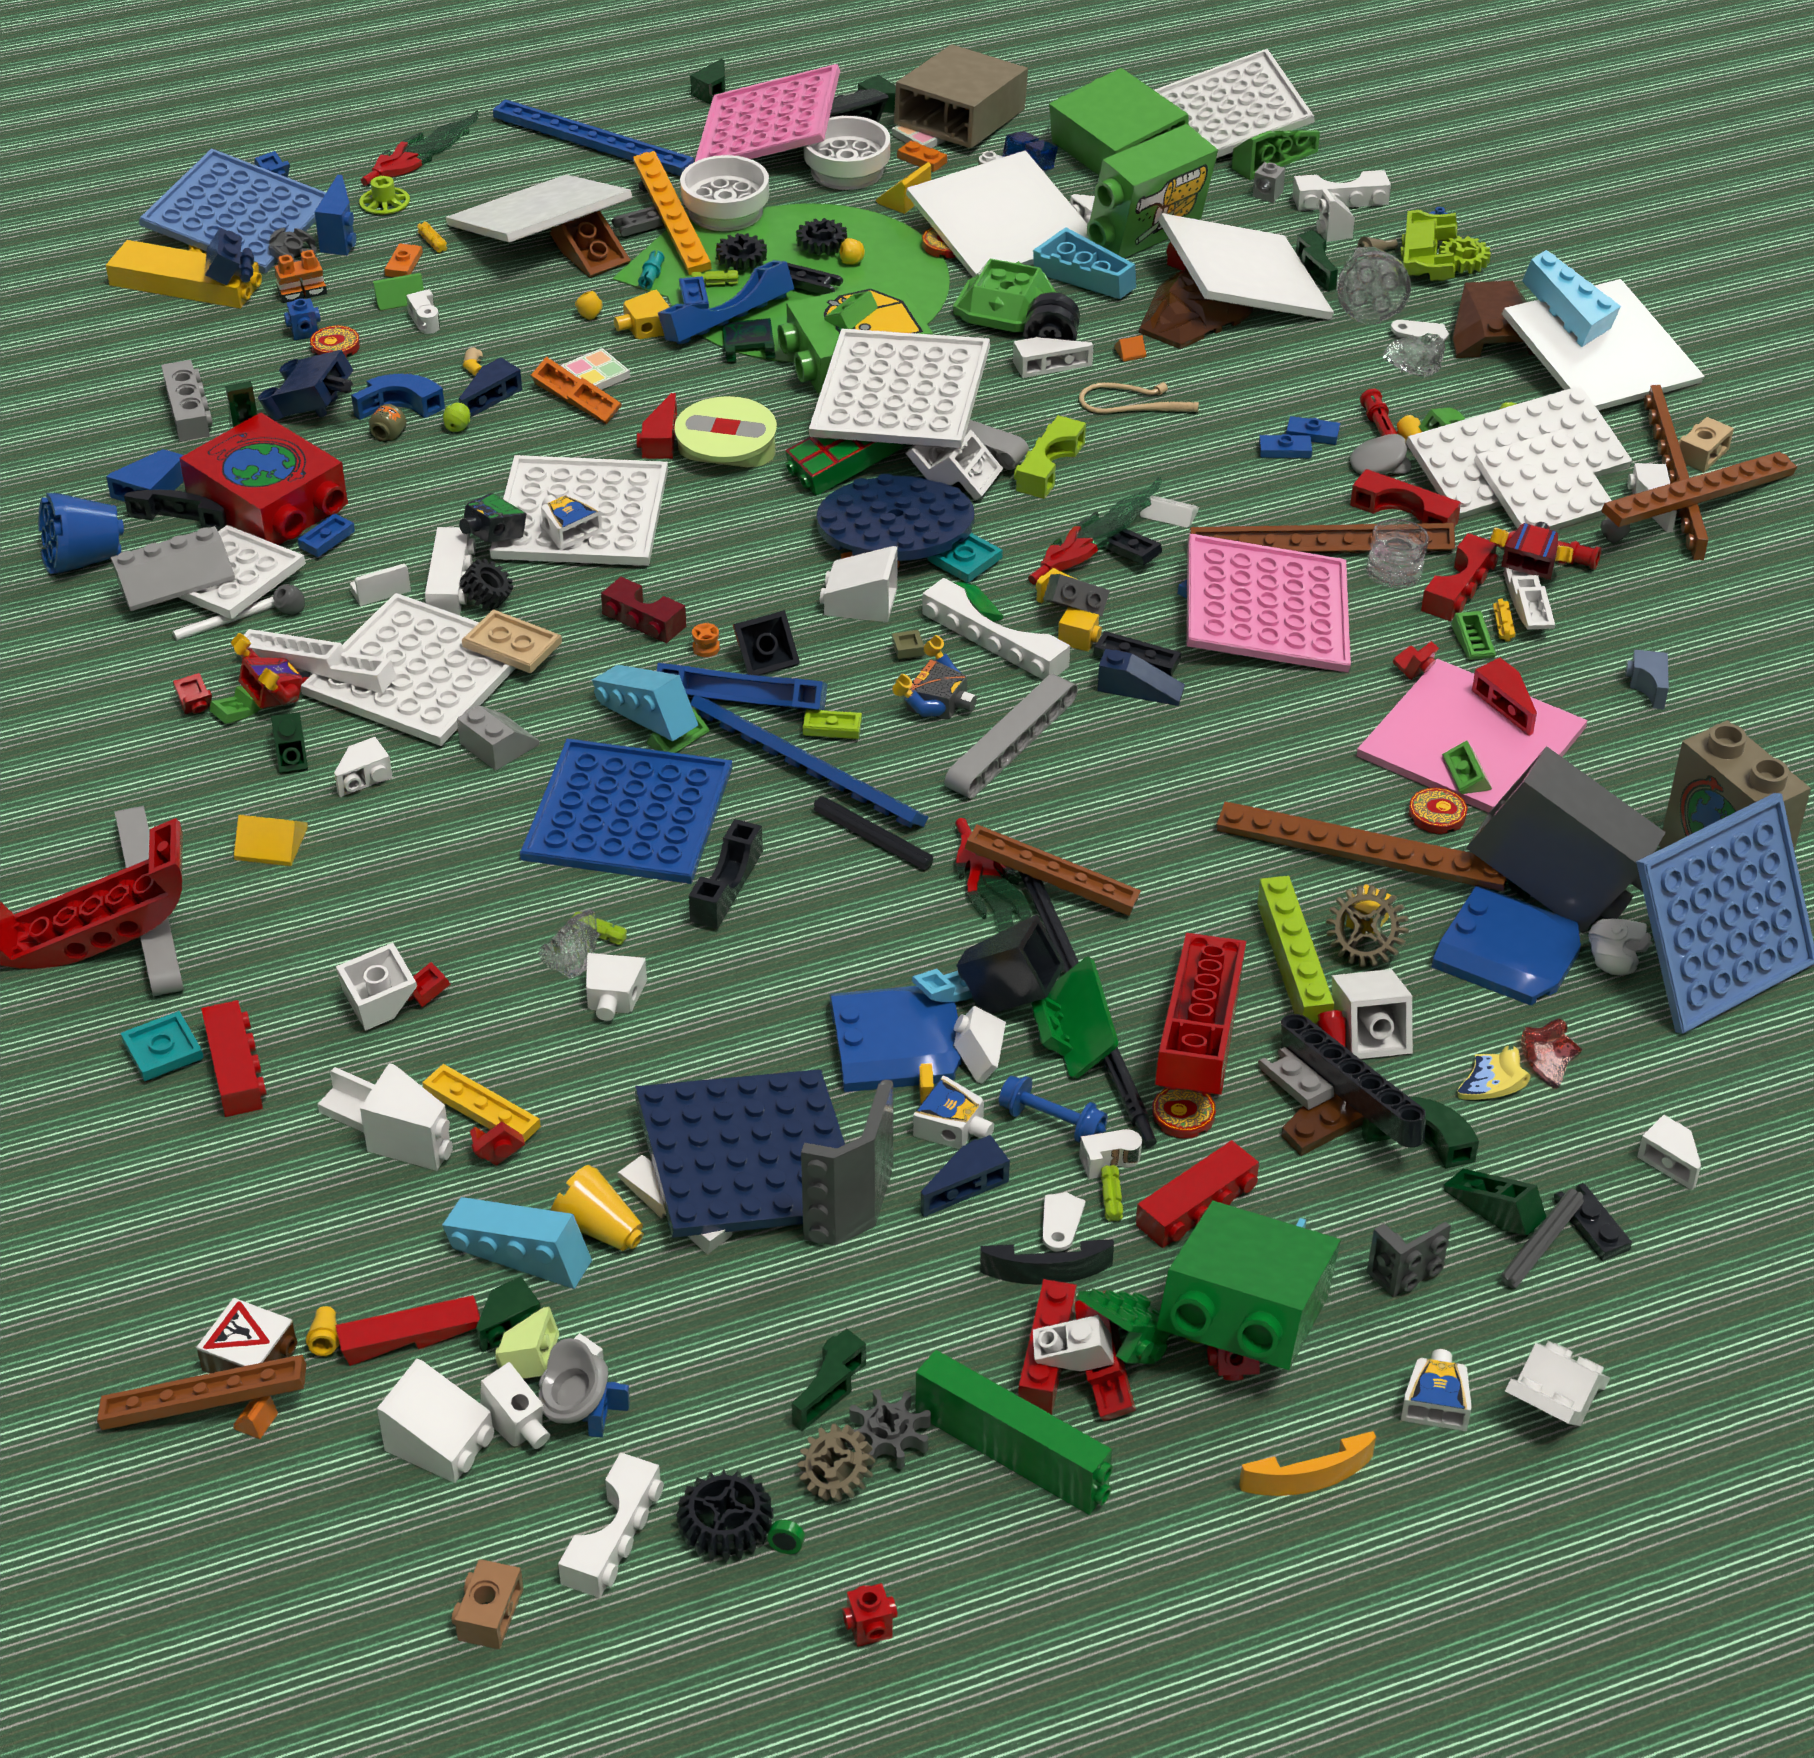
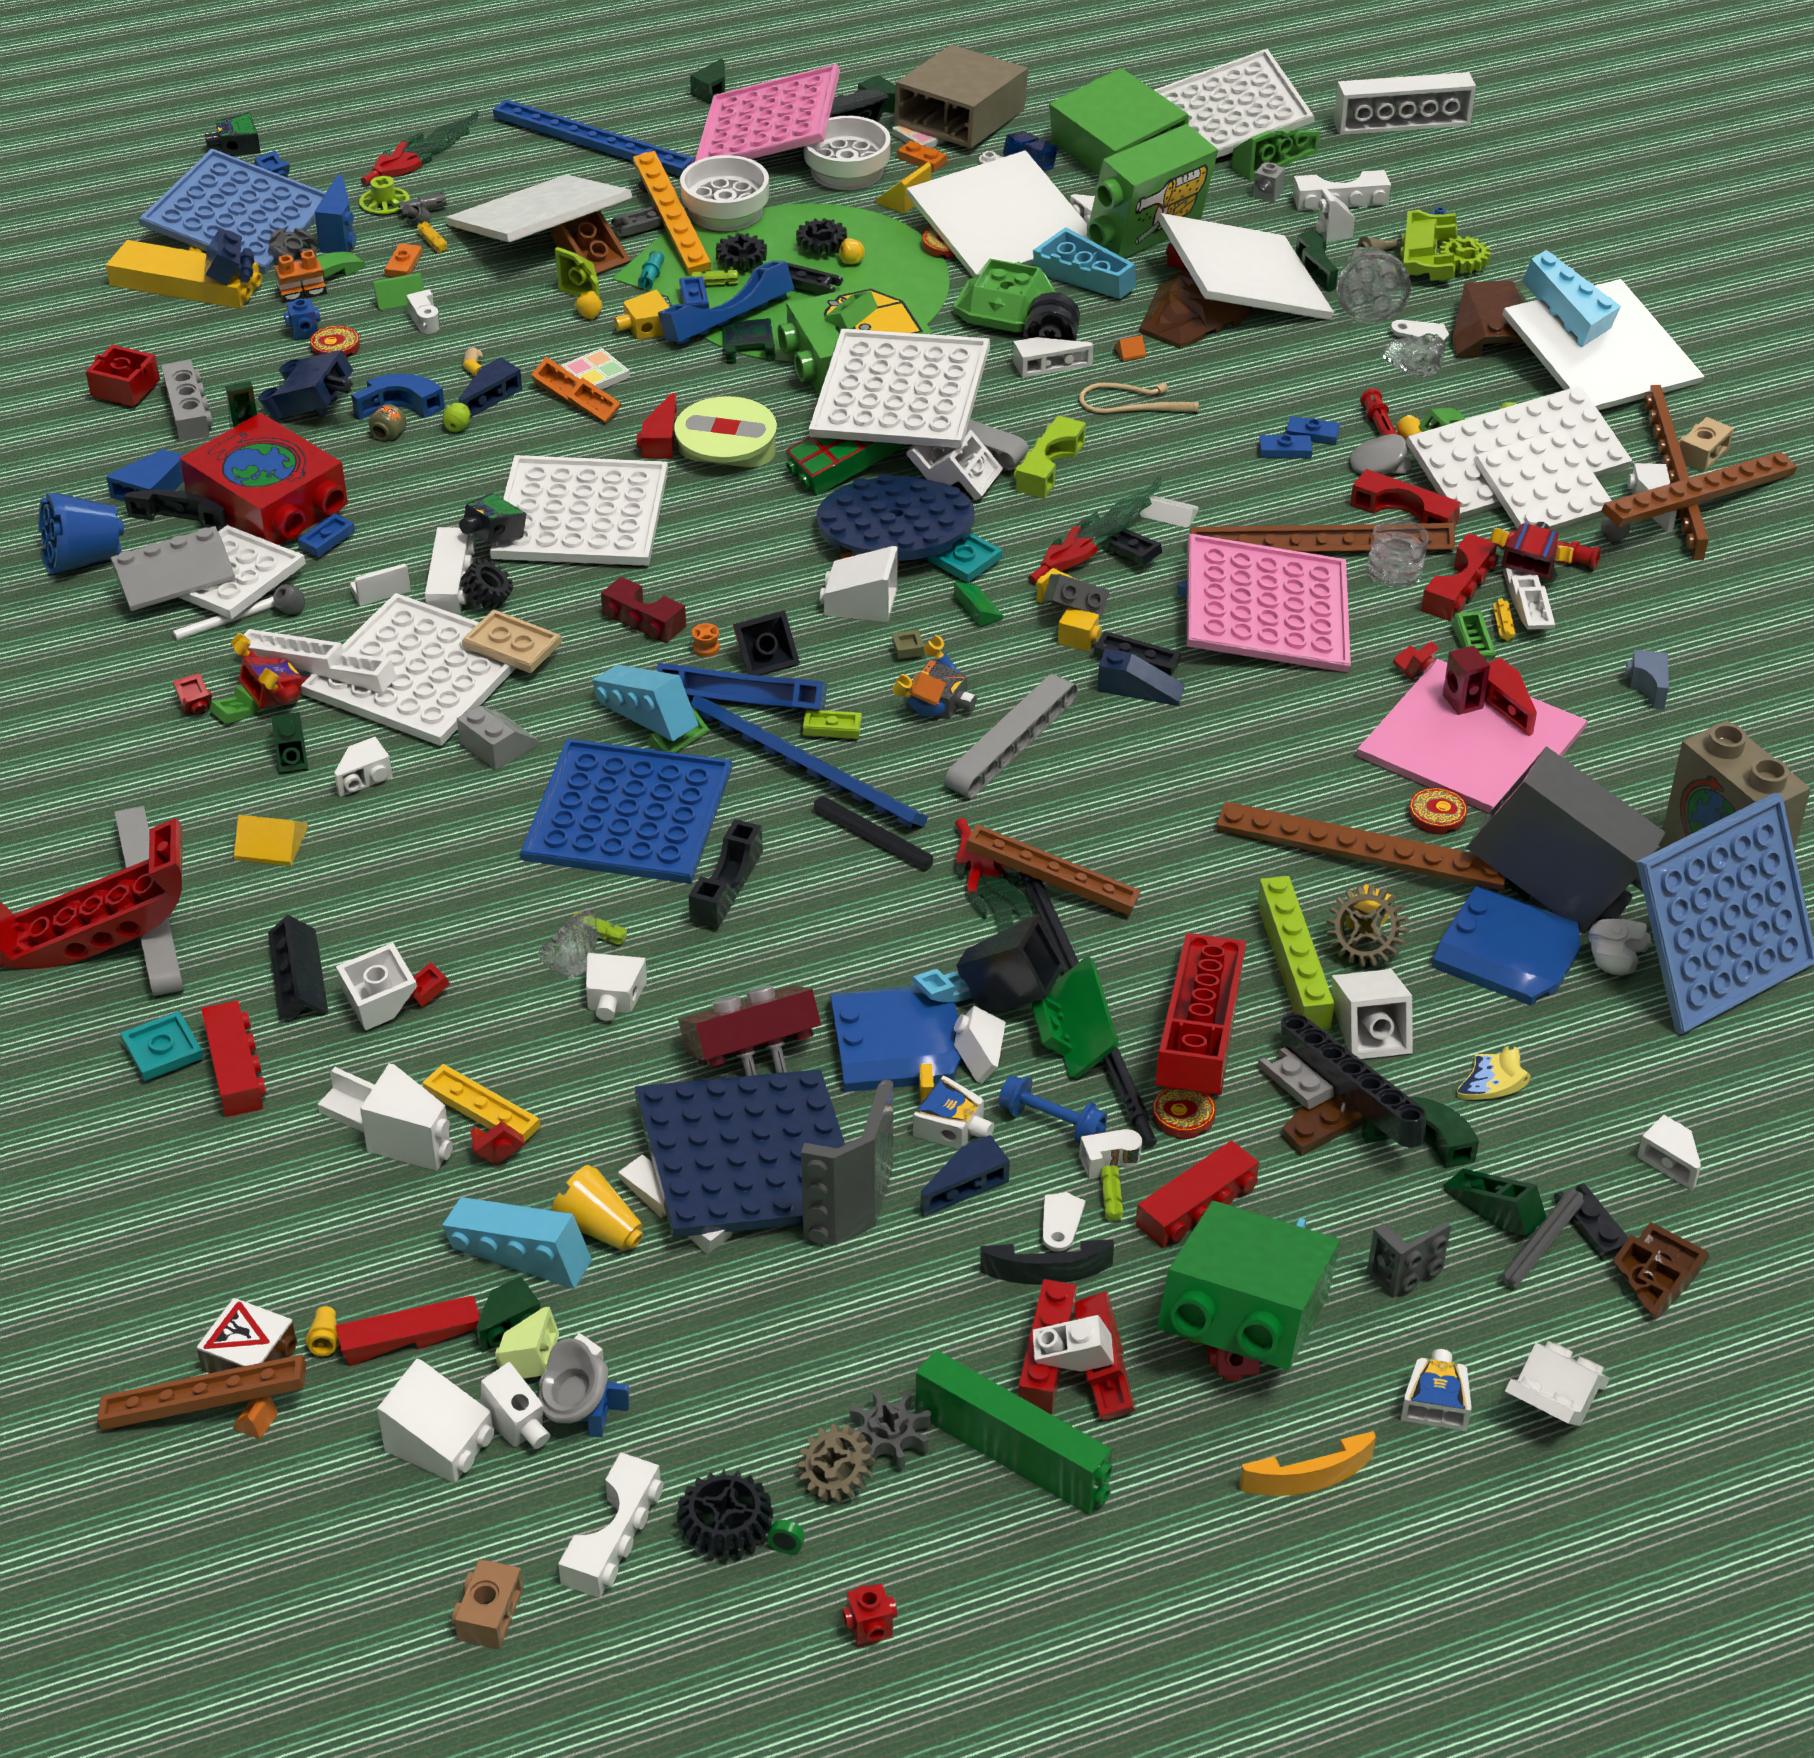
(122, 375): none -> red brick
(235, 136): none -> black torso
(297, 968): none -> black panel
(340, 261): none -> bright green slope
(417, 214): none -> dark grey cylinder
(429, 202): none -> dark grey pin
(570, 519): white torso -> none
(575, 273): none -> lime slope
(759, 1020): none -> dark red piece
(842, 1358): dark green slope -> none
(927, 688): none -> orange slope
(1030, 651): white arch -> none
(1133, 1313): green bracket -> none
(1333, 1024): red cone -> none
(1404, 103): none -> white brick
(1466, 680): none -> dark red brick
(1466, 769): bright green slope -> none
(1549, 1050): clear red arm -> none
(1659, 1266): none -> reddish brown slope

